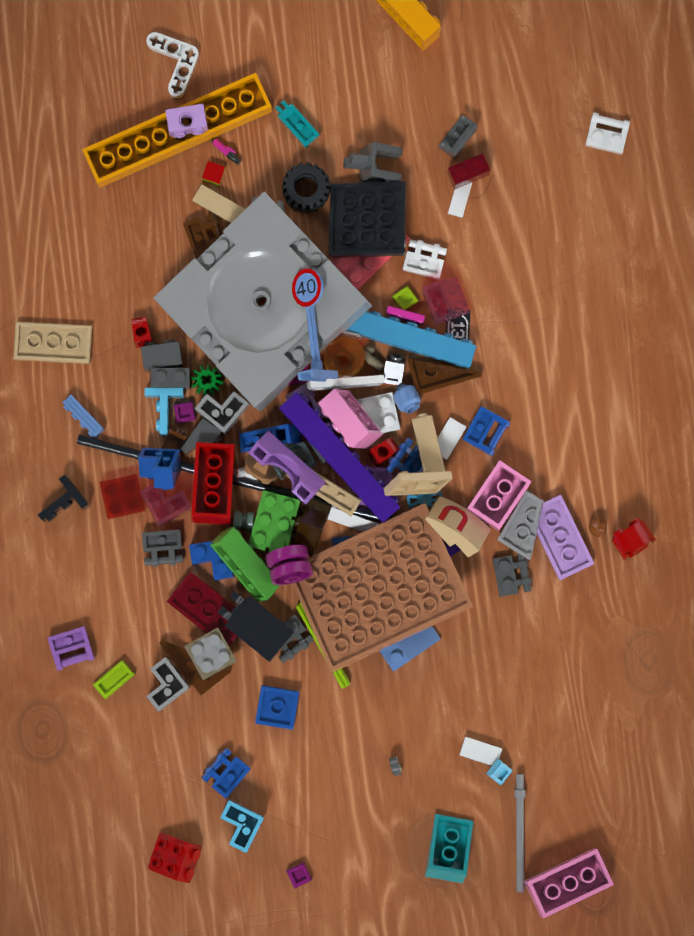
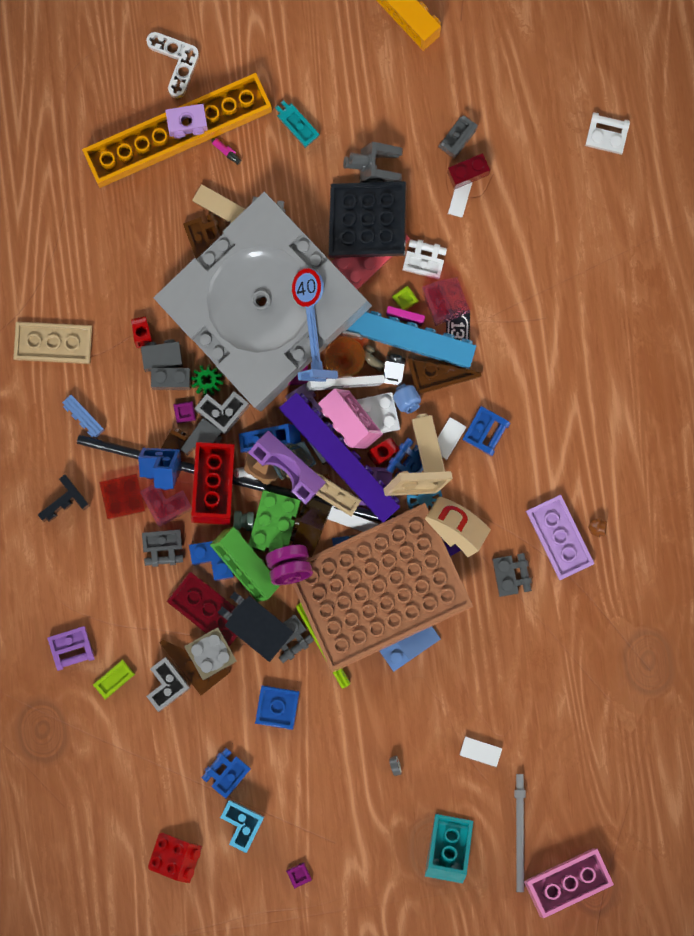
(163, 405): medium azure bracket -> none
(213, 173): red tile -> none
(301, 172): black tyre -> none
(499, 495): bright pink brick -> none
(499, 771): medium azure tile -> none
(523, 525): light grey wing -> none
(633, 539): red brick -> none

